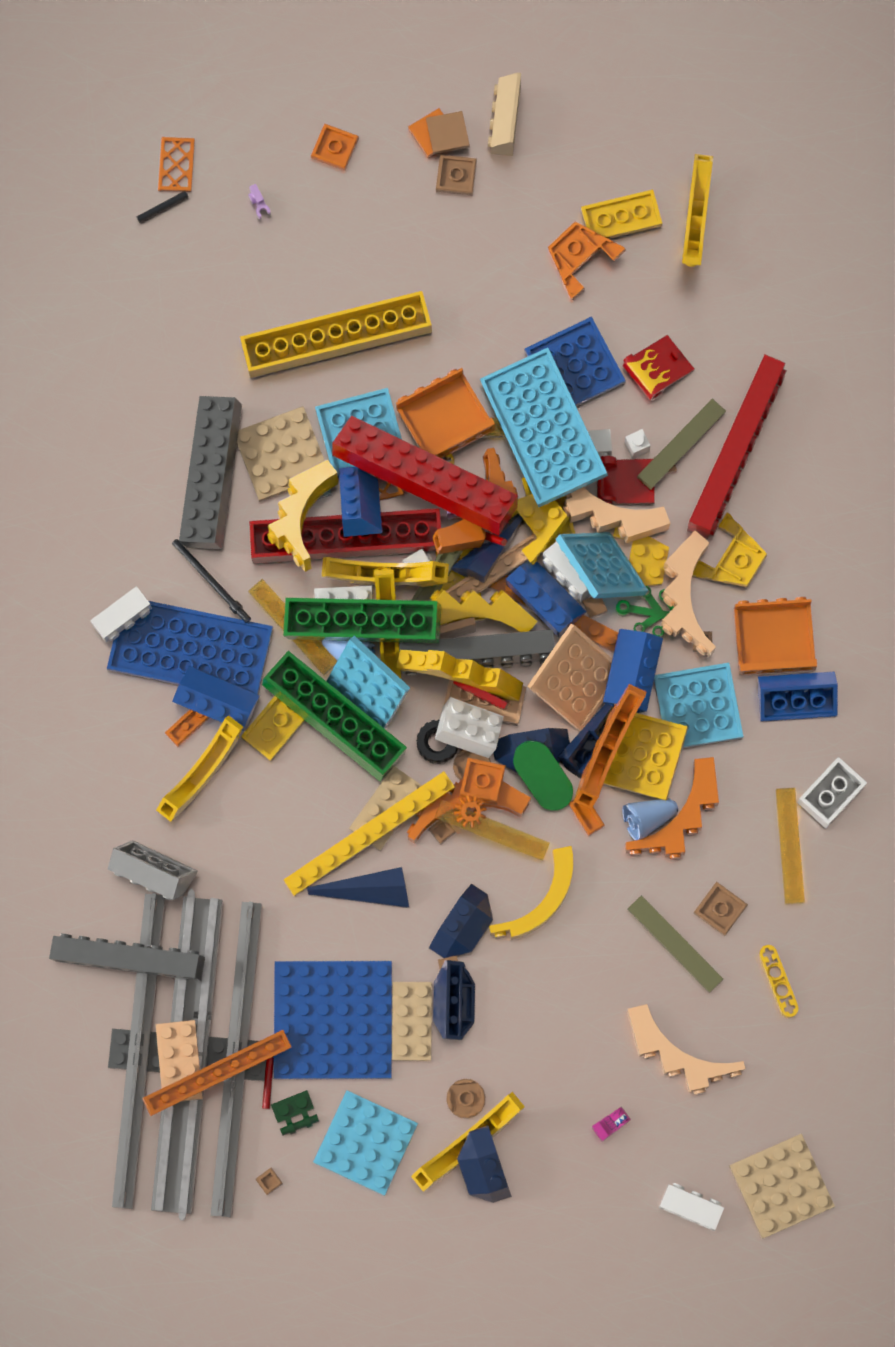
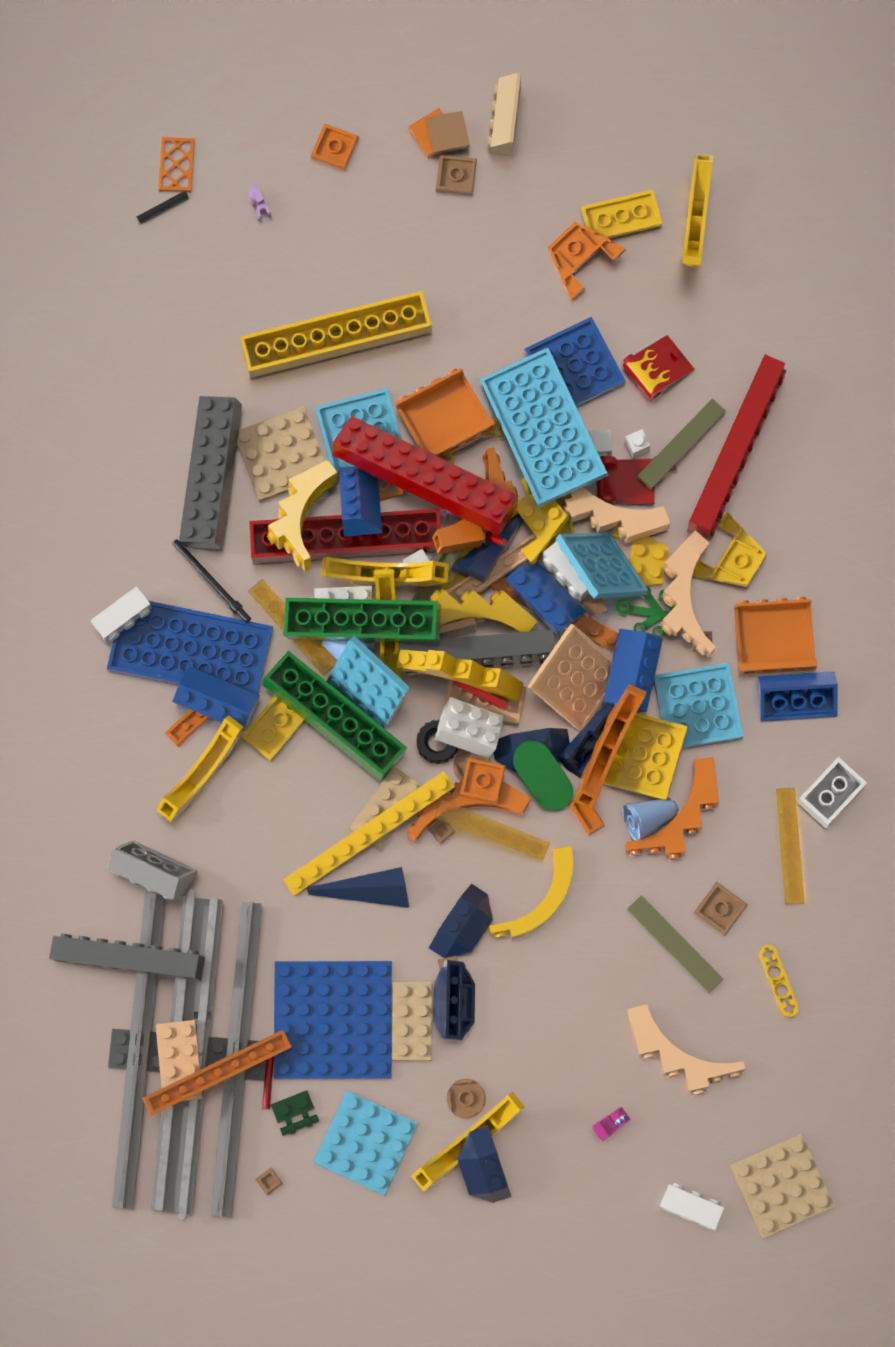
(477, 812): orange gear -> none

